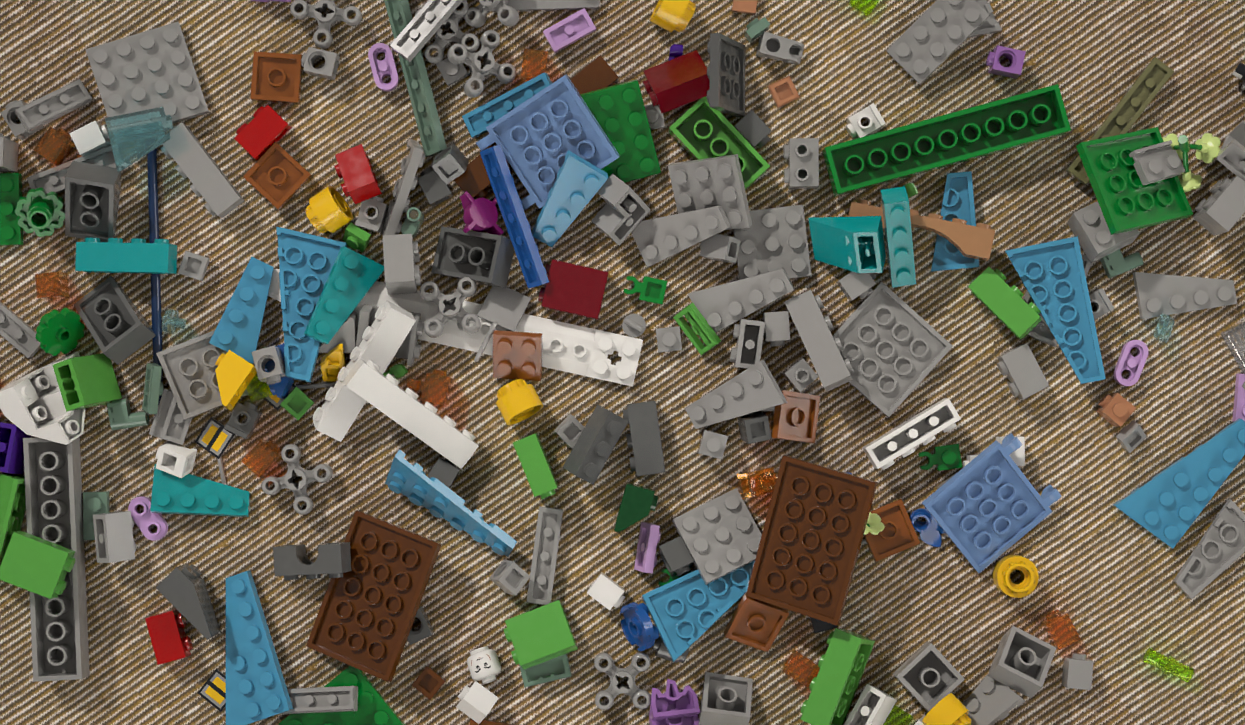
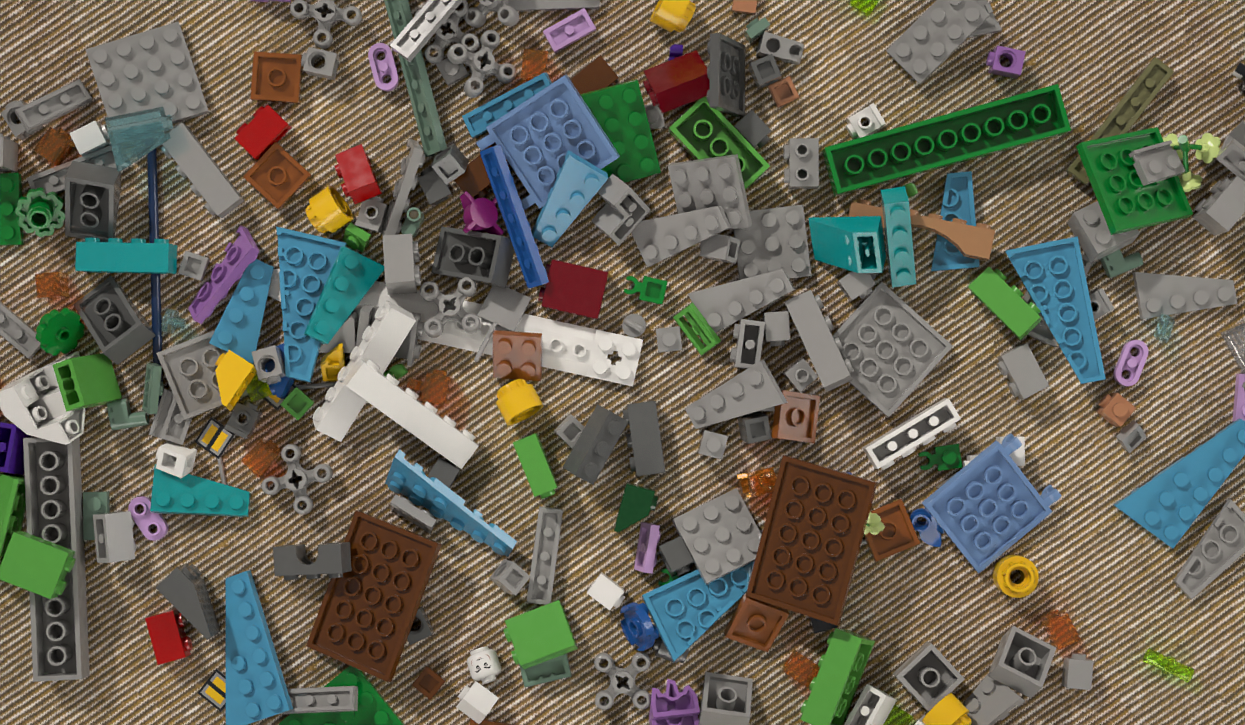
(224, 275): none -> medium lavender wing
(407, 510): none -> light grey plate
(764, 71): none -> dark grey brick

